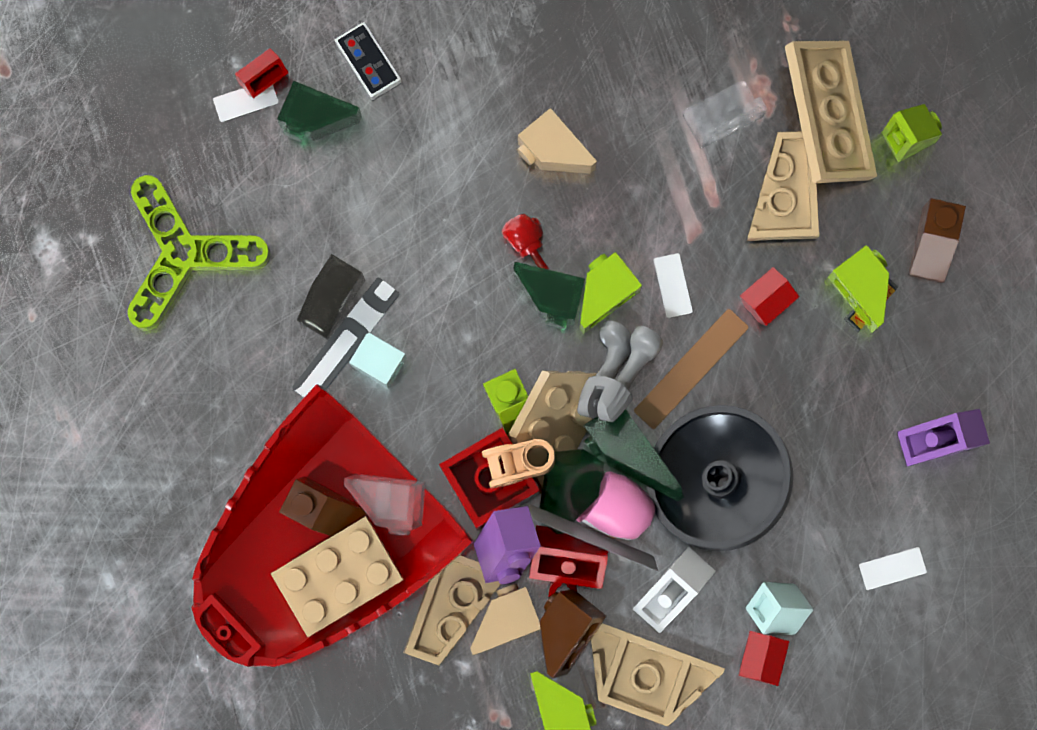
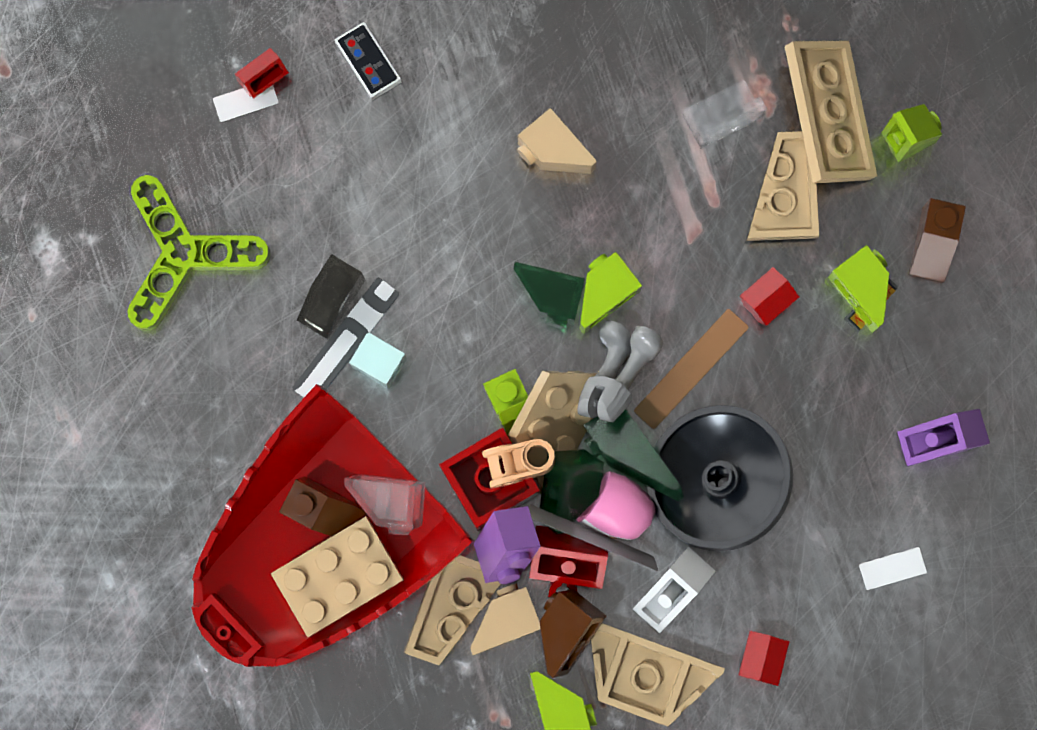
(314, 114): clear green slope -> none
(524, 237): red piece -> none
(673, 285): white sticker -> none
(779, 608): light aqua panel -> none

